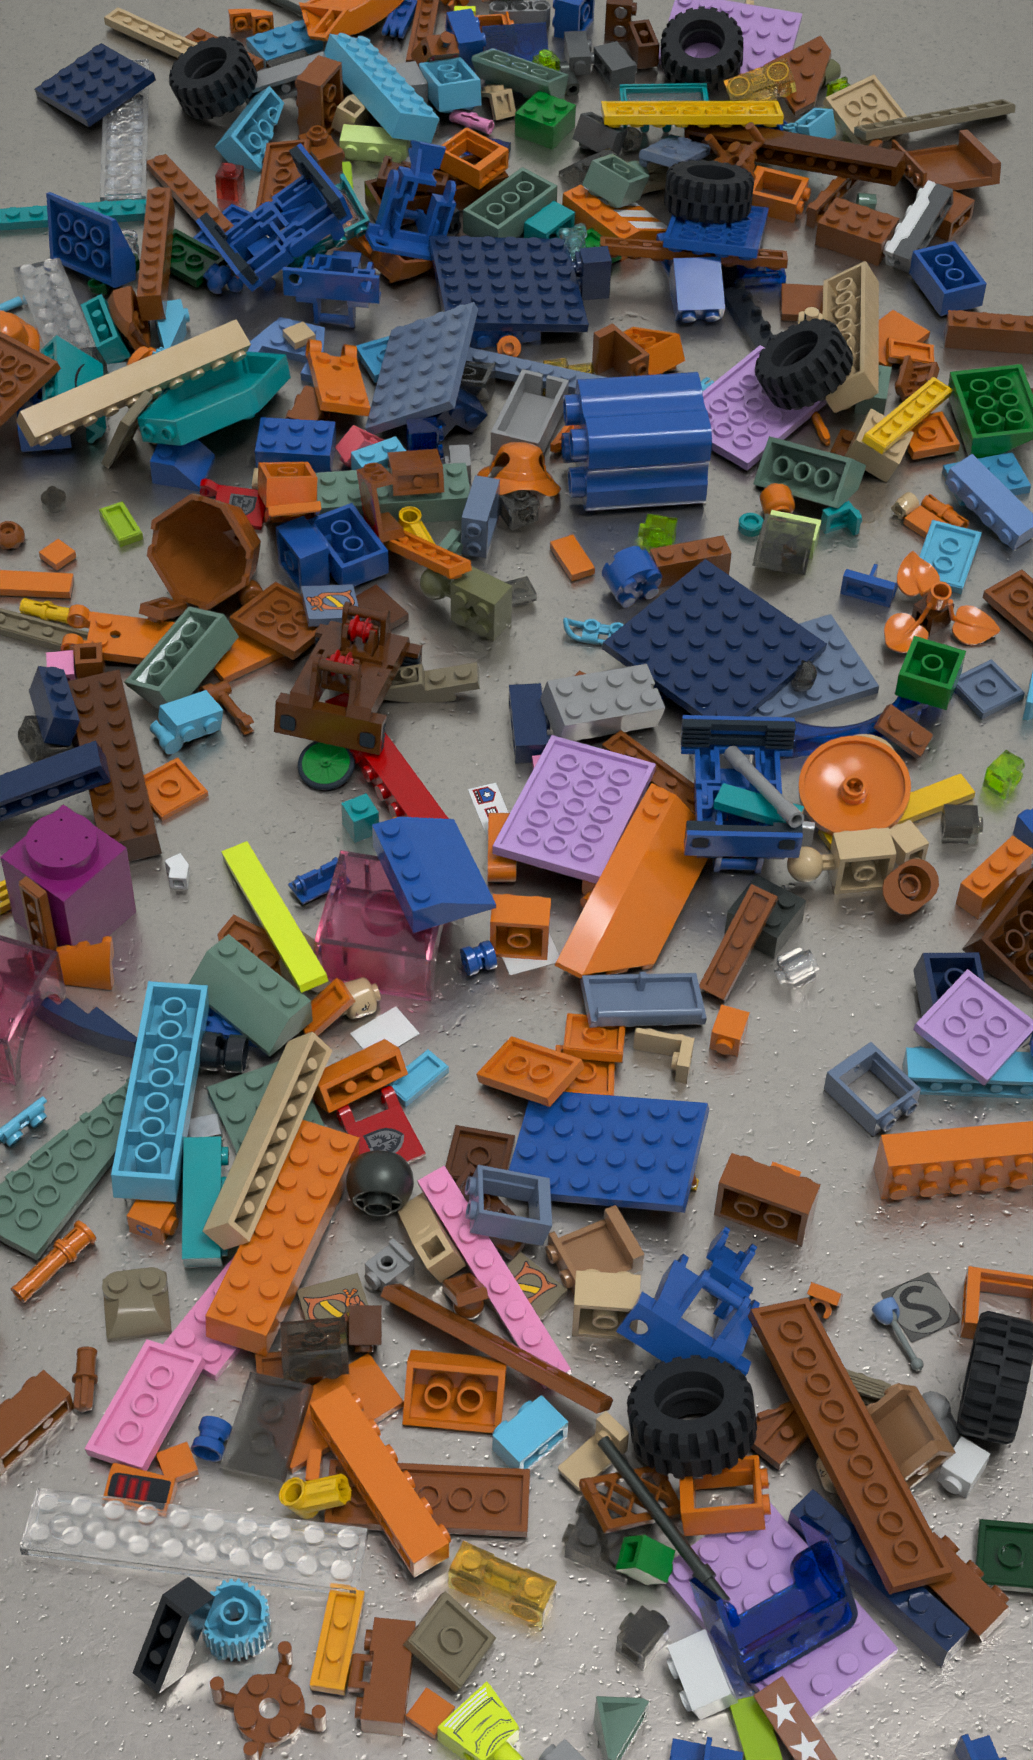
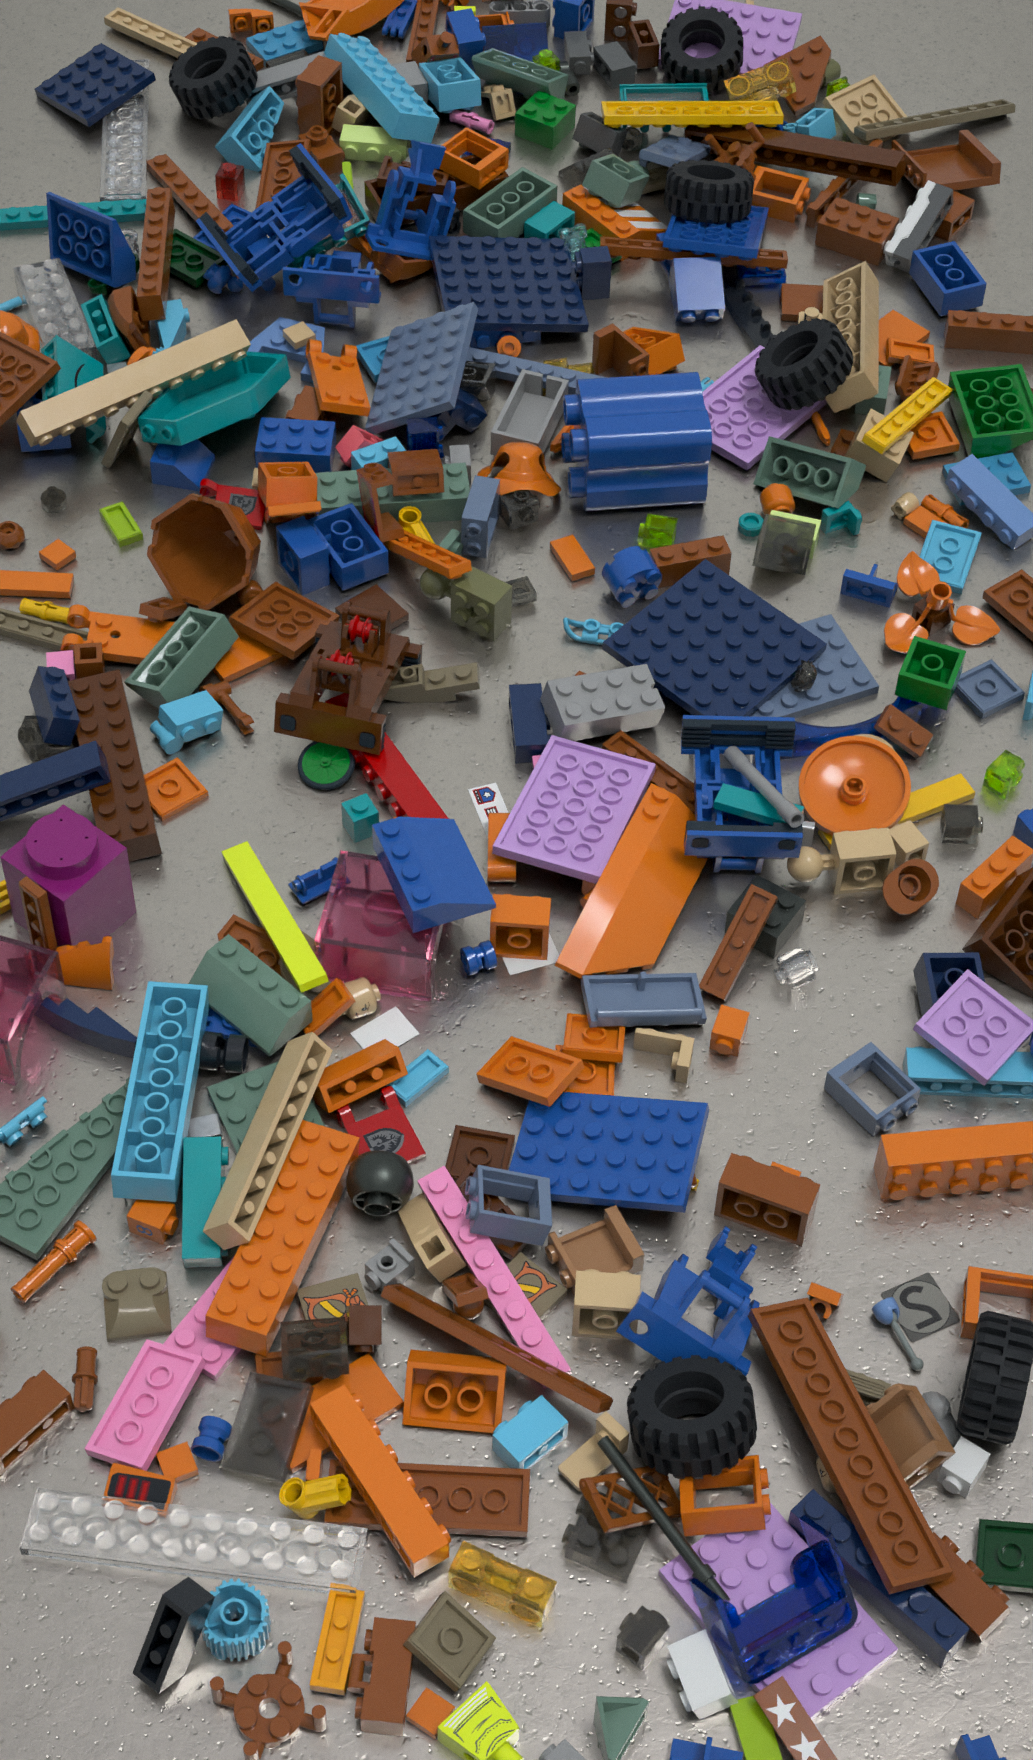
(178, 872): white piece -> none
(326, 602): sand blue tile -> none
(645, 1560): green brick -> none
(779, 1434): dark orange wing -> none

